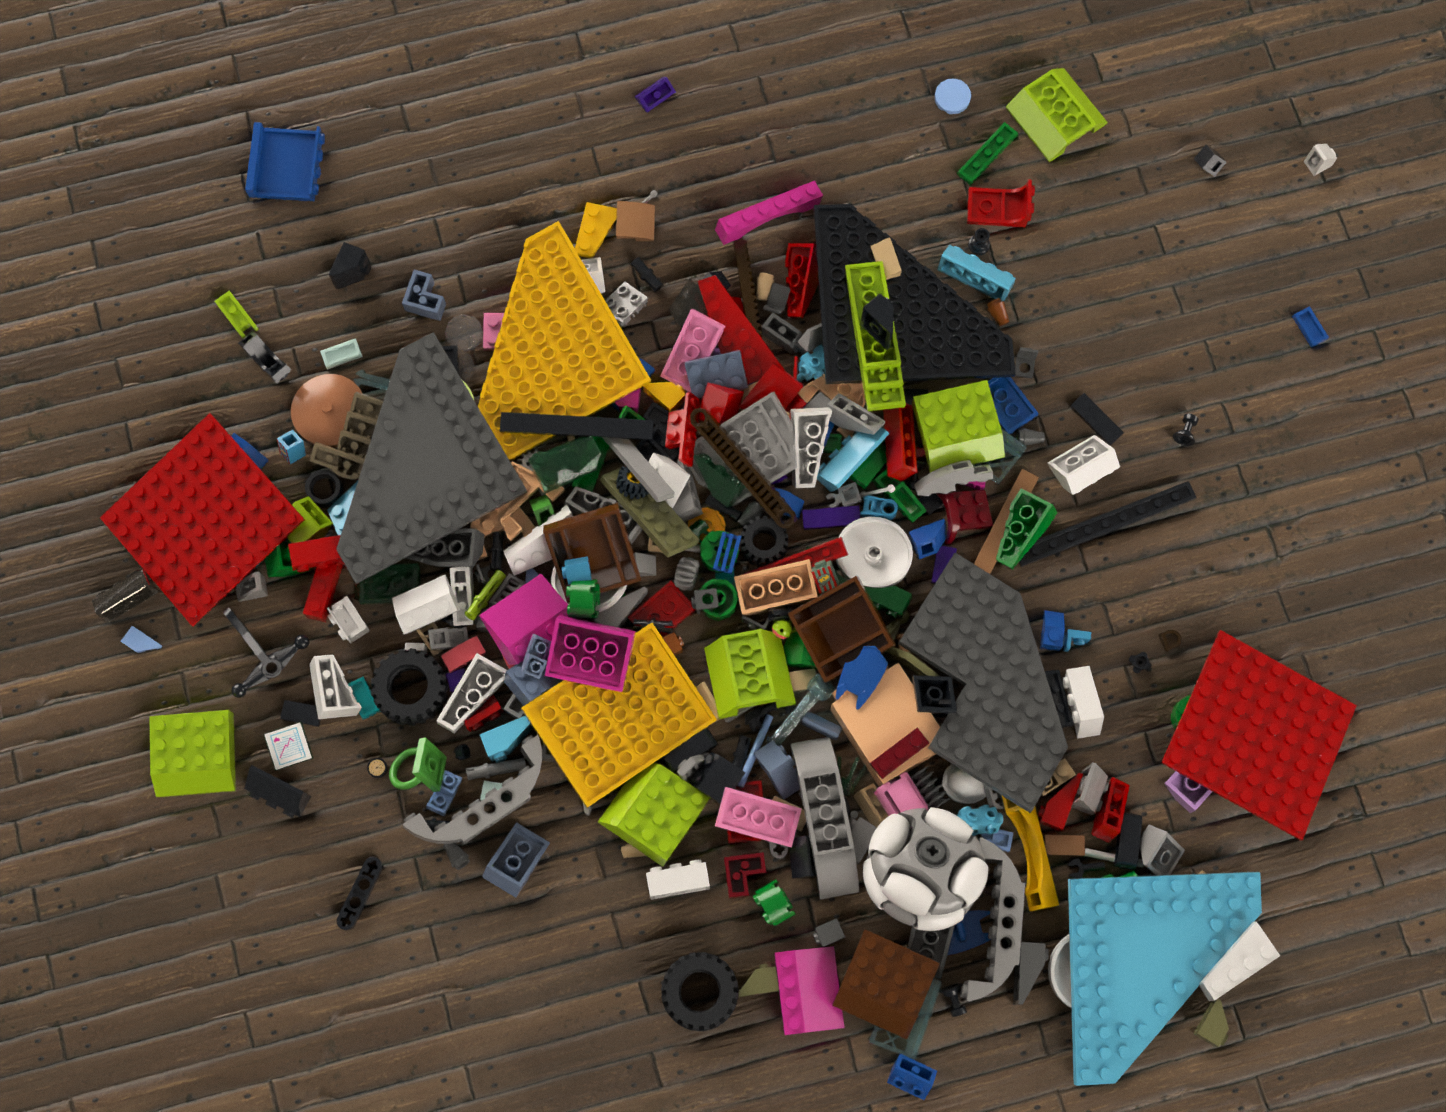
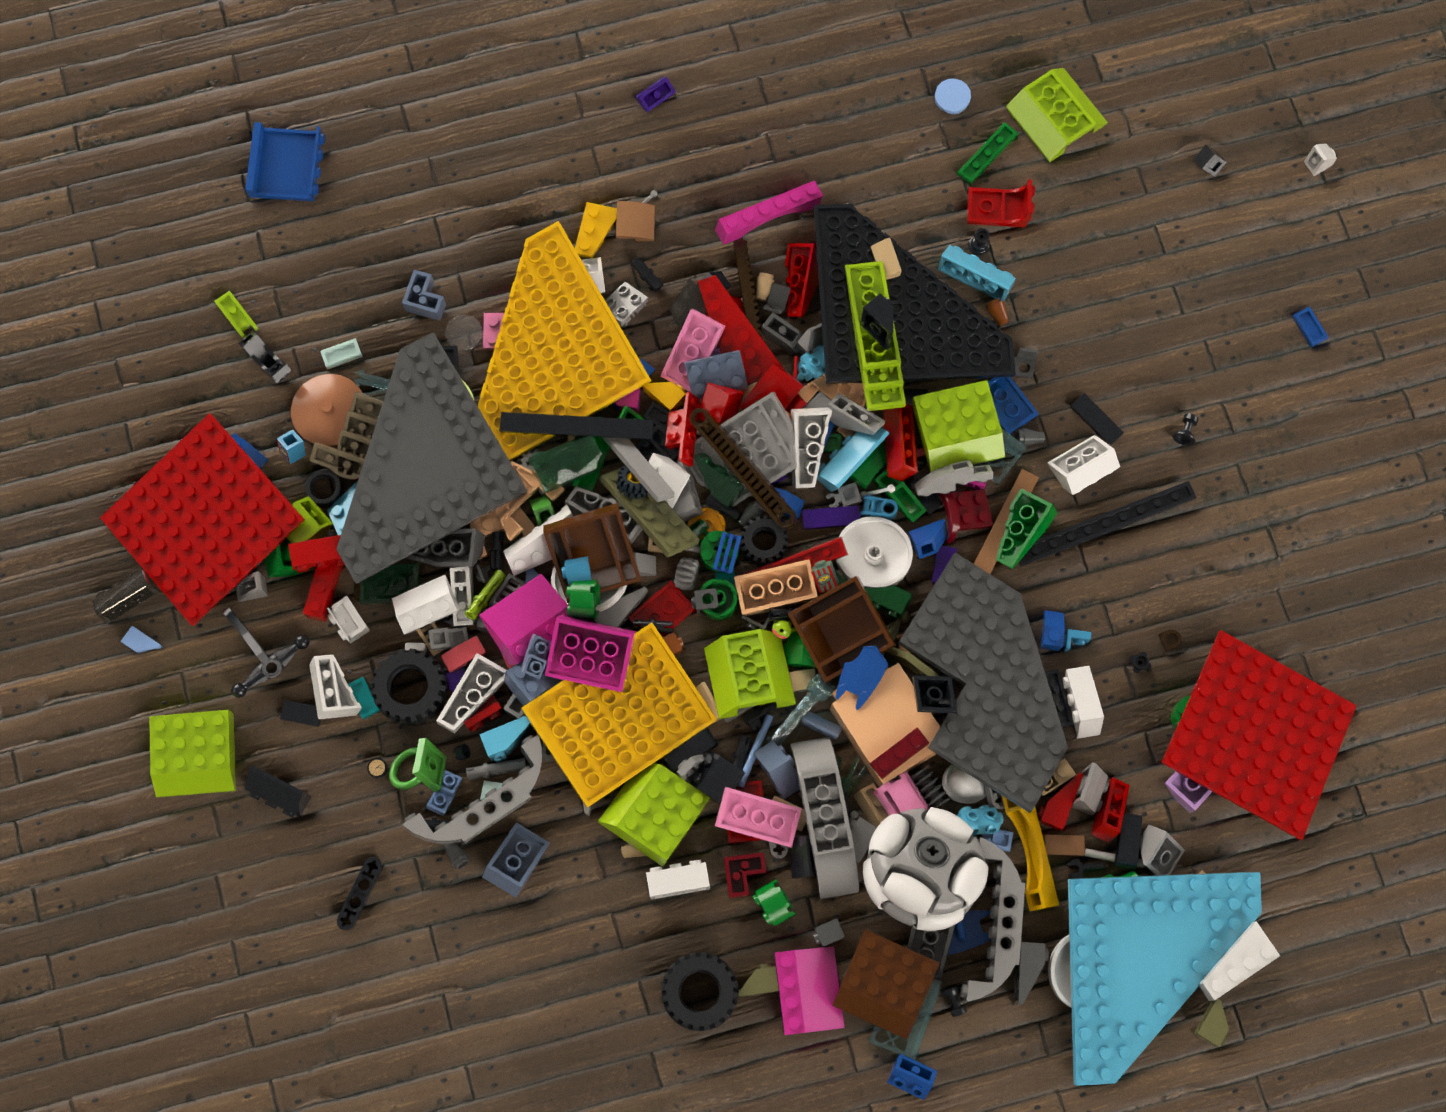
(288, 745): white tile -> none
(349, 266): black slope -> none

